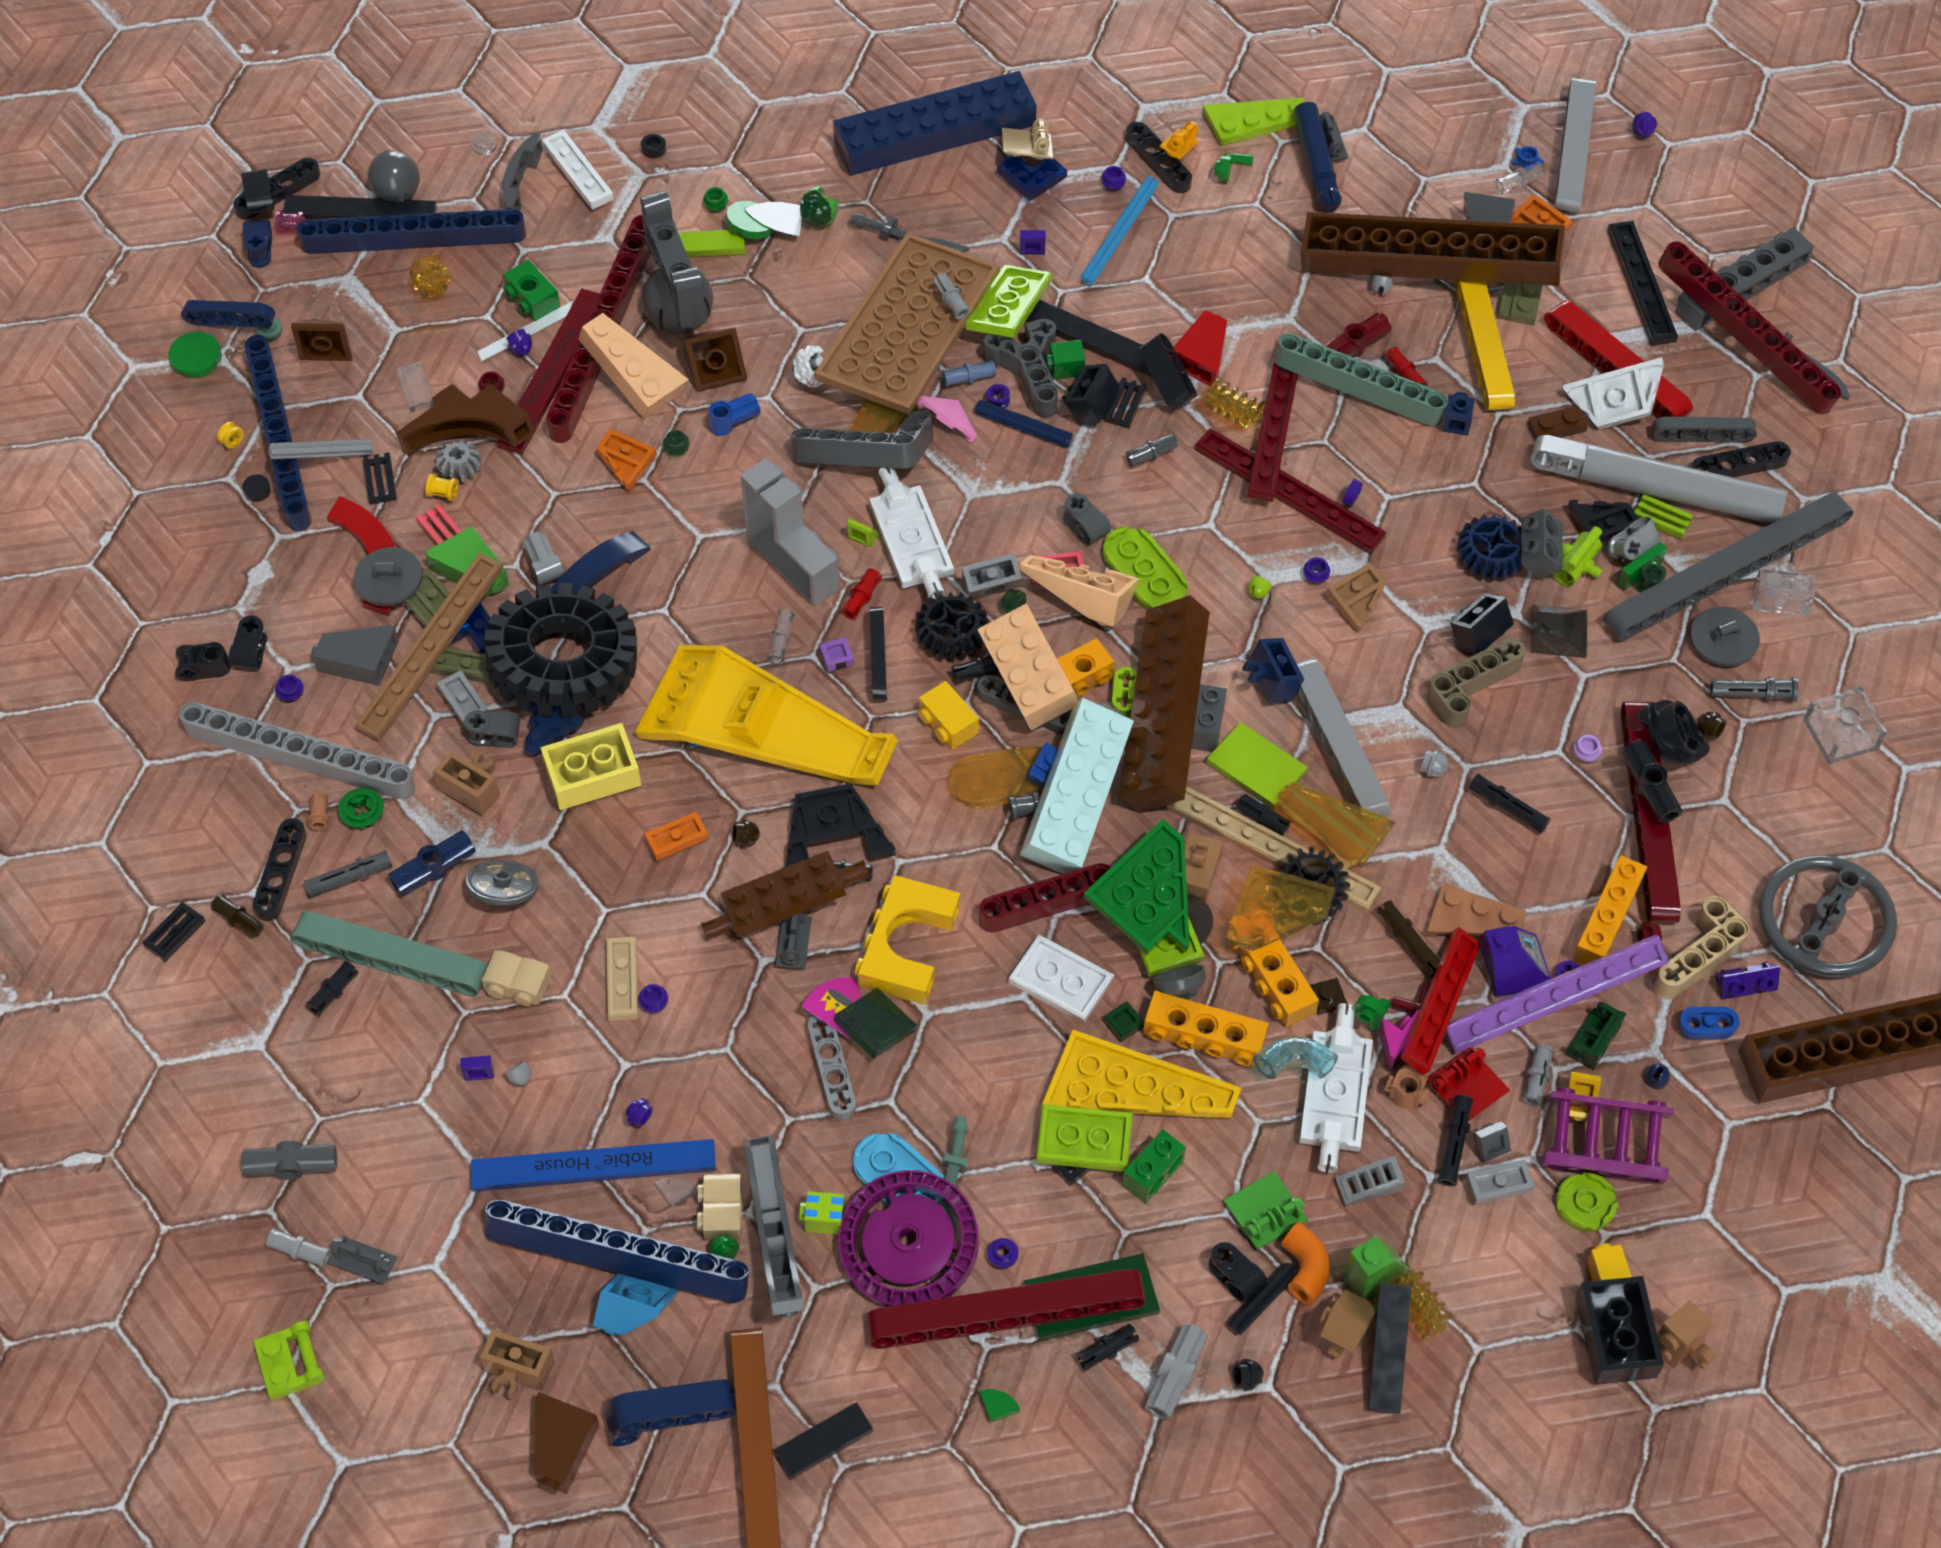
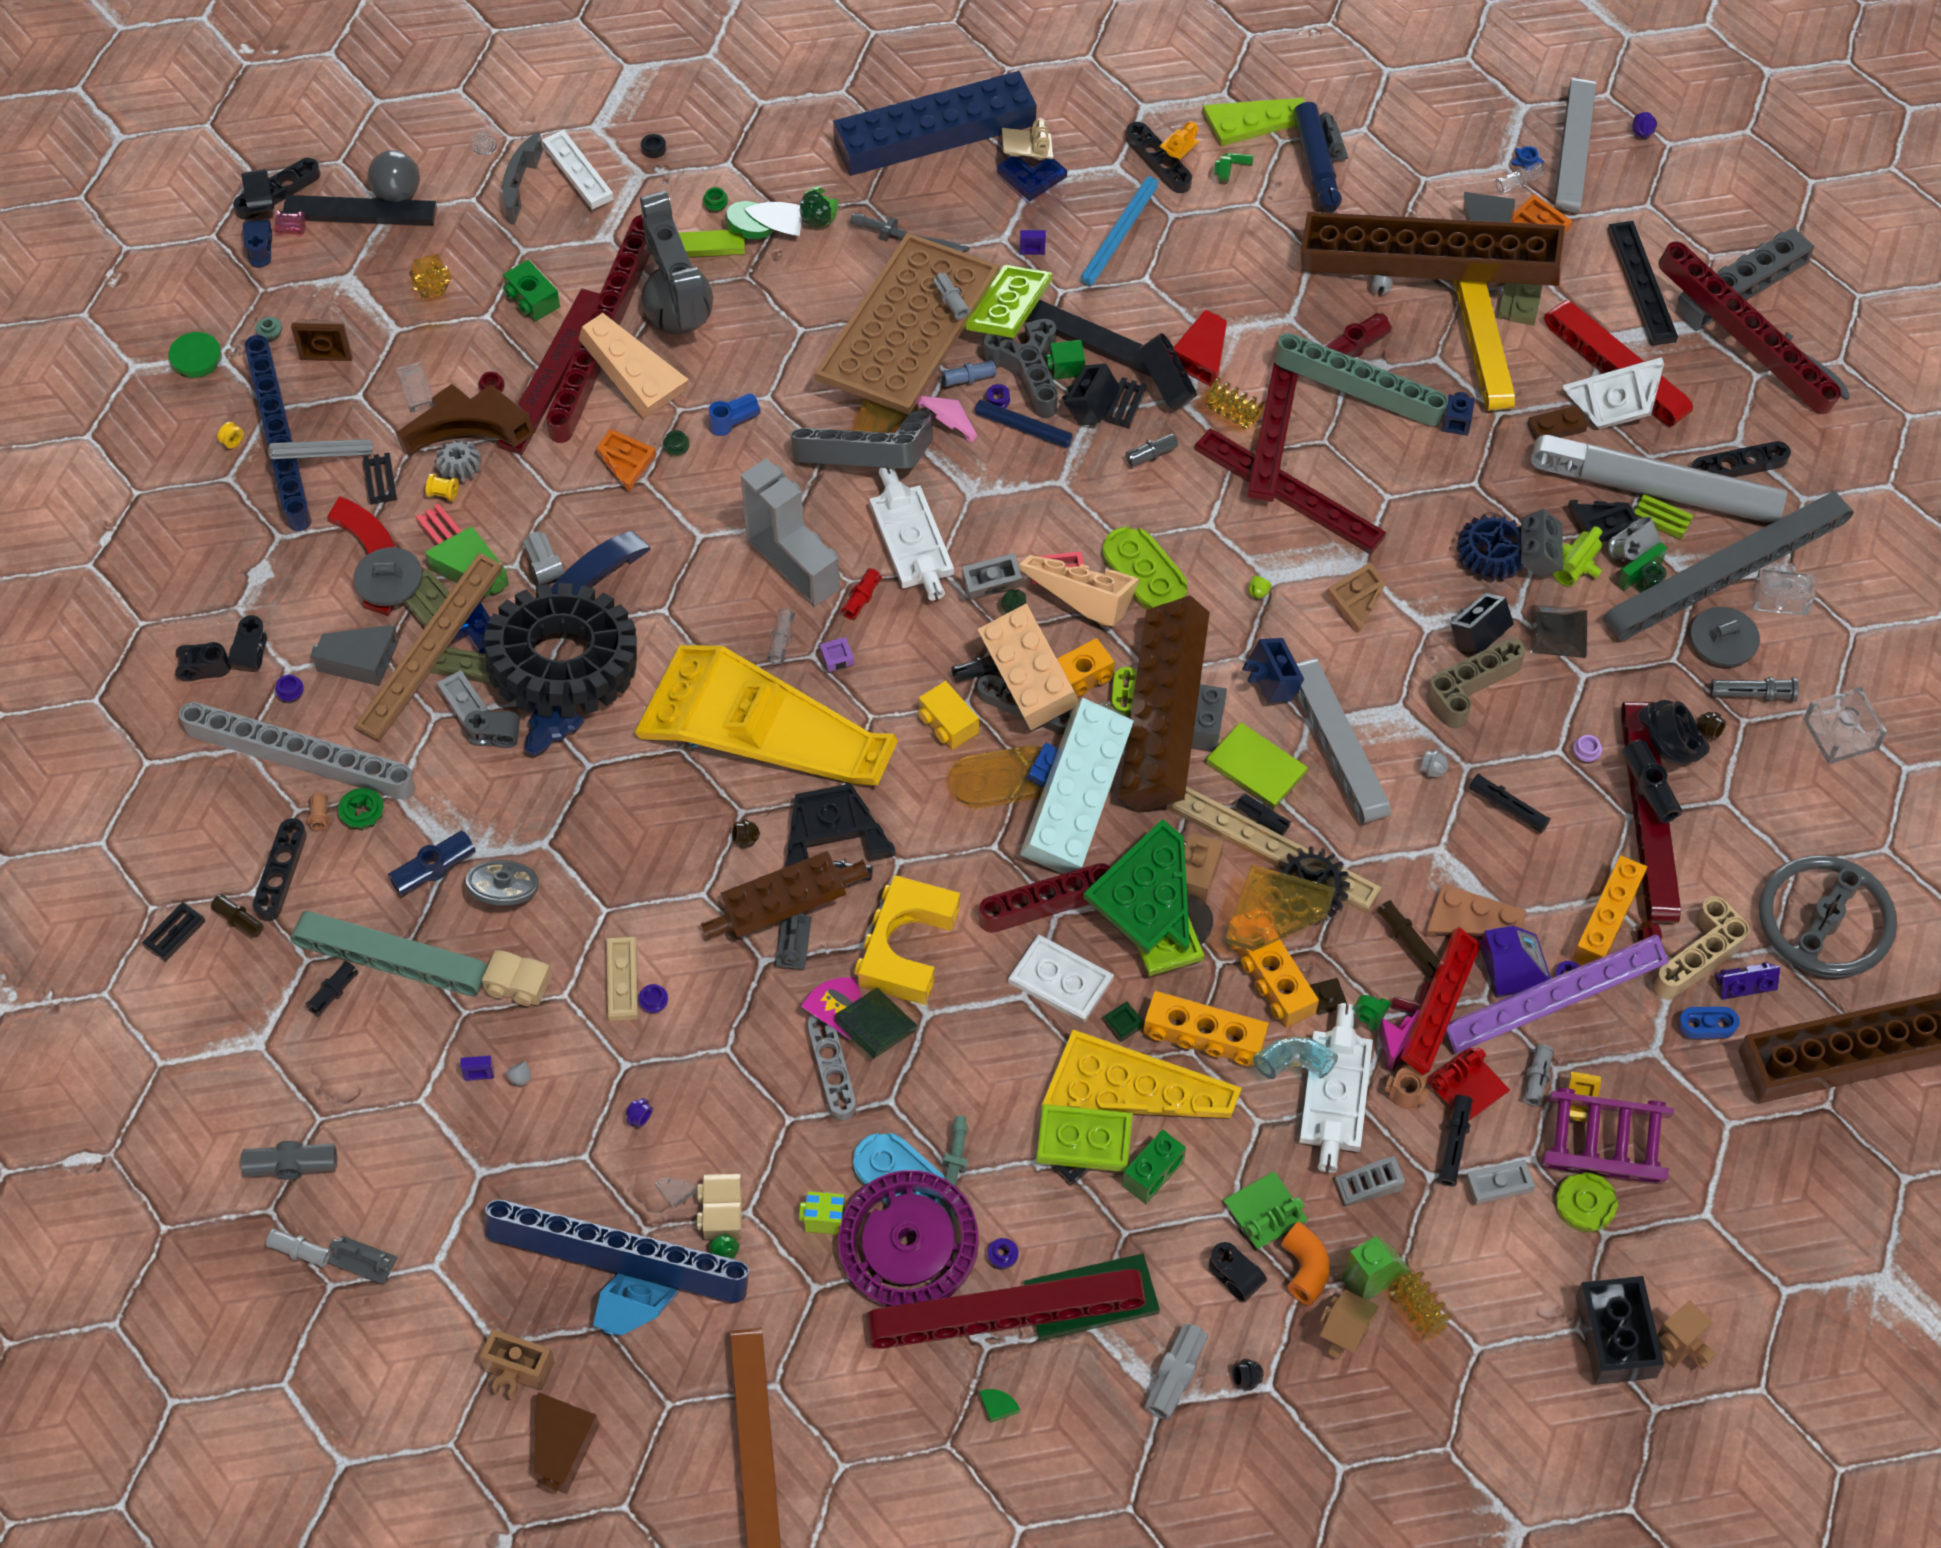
(251, 313): dark blue beam -> none
(256, 488): black tile -> none
(278, 1363): lime plate -> none
(348, 873): dark grey pin -> none
(411, 231): dark blue beam -> none
(467, 781): medium nougat brick -> none
(519, 342): dark purple plate -> none
(531, 328): white sticker -> none
(591, 766): light yellow brick -> none
(593, 1165): blue tile -> none
(666, 1408): dark blue beam -> none
(676, 836): orange plate -> none
(714, 358): reddish brown slope -> none
(773, 1226): dark grey arch -> none
(805, 365): white piece -> none
(823, 1441): black tile -> none
(861, 533): lime slope -> none
(878, 654): black beam -> none
(955, 614): black gear -> none
(1023, 805): dark grey bush -> none
(1085, 519): dark grey piece -> none
(1107, 1347): black pin -> none
(1113, 177): dark purple plate -> none
(1181, 982): dark grey piece -> none
(1262, 1299): black axle -> none
(1316, 564): dark purple plate -> none
(1340, 825): clear yellow slope -> none
(1352, 492): dark purple tile -> none
(1389, 1348): black tile -> none
(1403, 367): red pin -> none
(1492, 1141): dark grey tile -> none
(1596, 1035): dark green hinge -> none
(1607, 1263): yellow brick -> none
(1663, 1079): dark blue hinge -> none
(1675, 429): dark grey beam -> none

